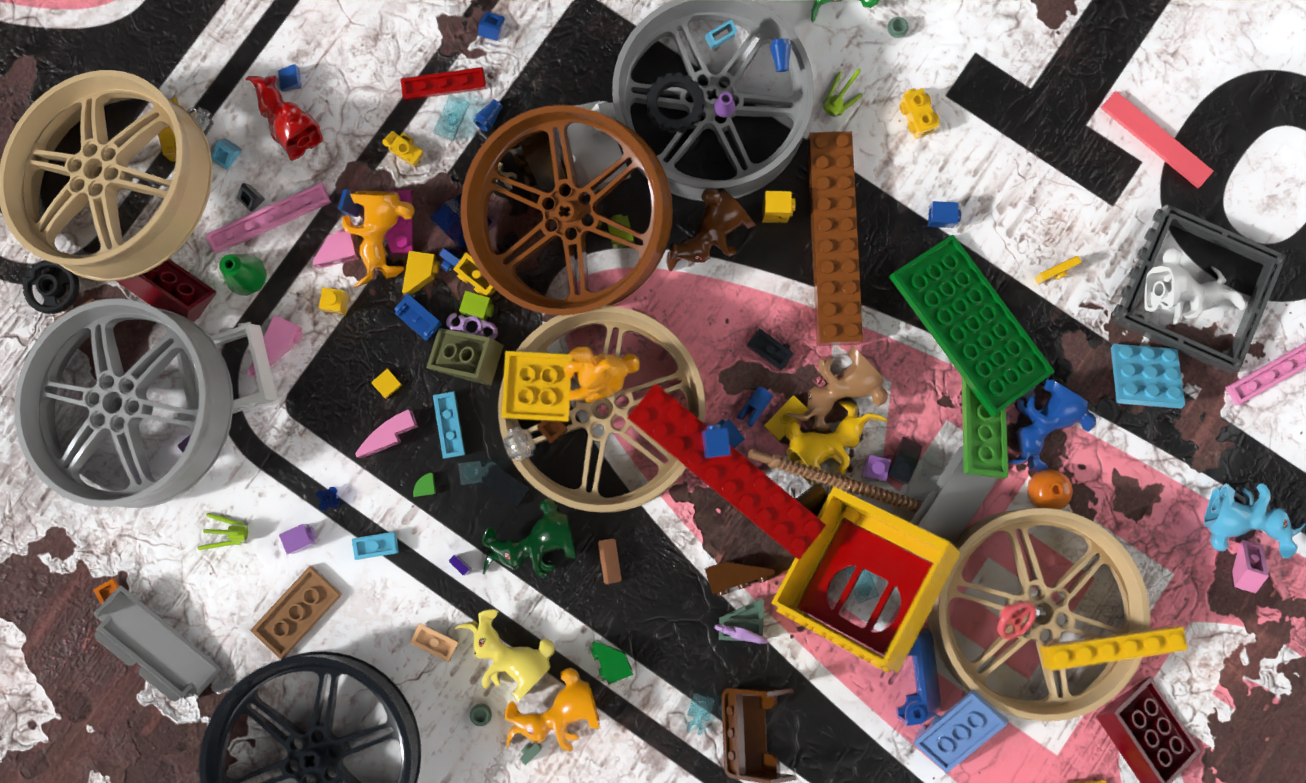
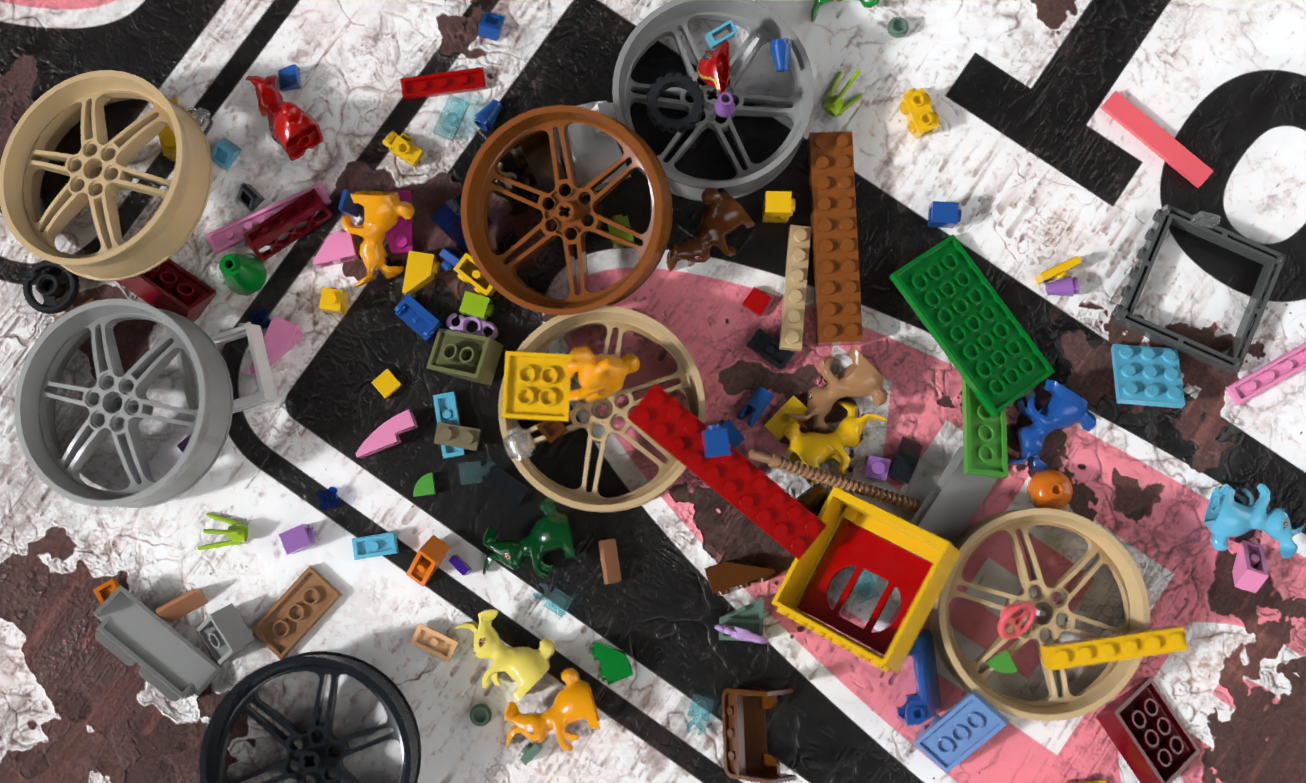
(182, 605): none -> nougat slope
(225, 633): none -> light grey slope
(262, 314): none -> clear blue plate
(285, 222): none -> dark red fence
(428, 560): none -> orange slope
(457, 436): none -> dark tan plate
(556, 601): none -> clear light blue plate
(715, 67): none -> red hat
(756, 301): none -> red tile
(795, 288): none -> tan plate
(1002, 663): none -> bright green tile
(1063, 287): none -> medium lavender cone
(1172, 286): white animal -> none
(1205, 219): none -> clear tile

